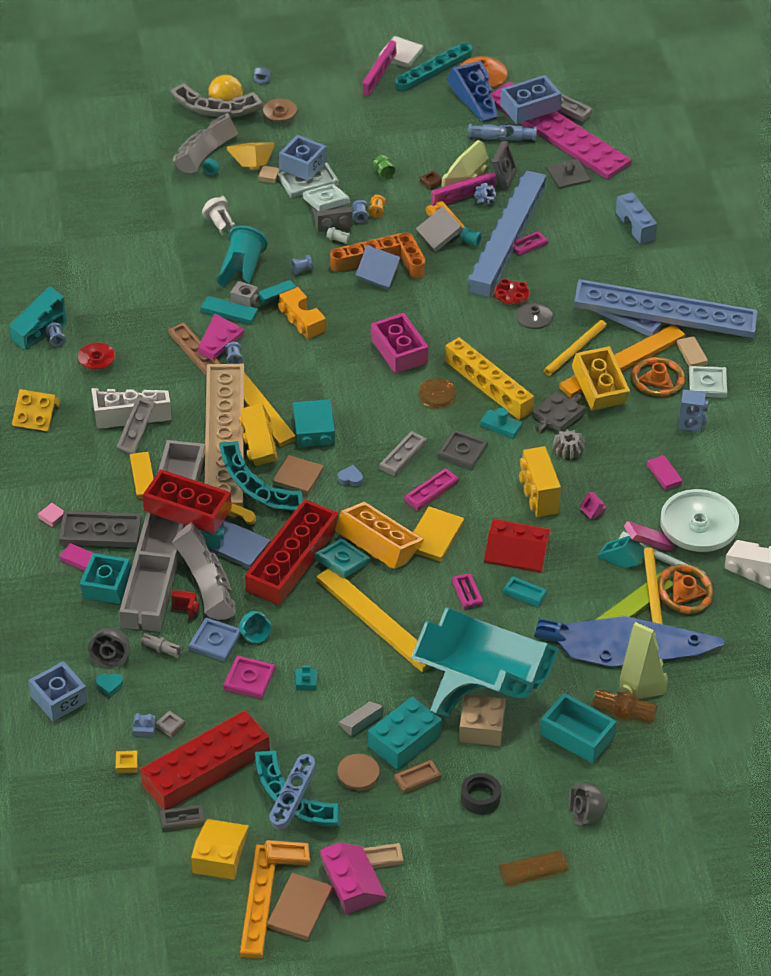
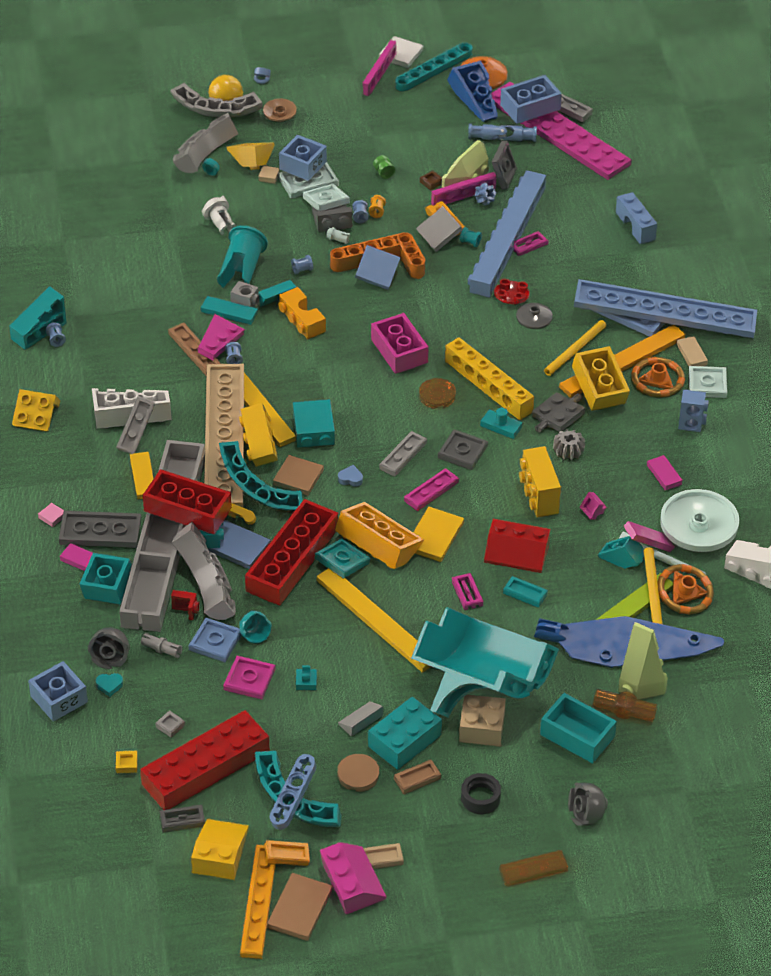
(96, 355): red dish -> none
(144, 725): medium blue tile -> none
(568, 173): dark grey piece -> none

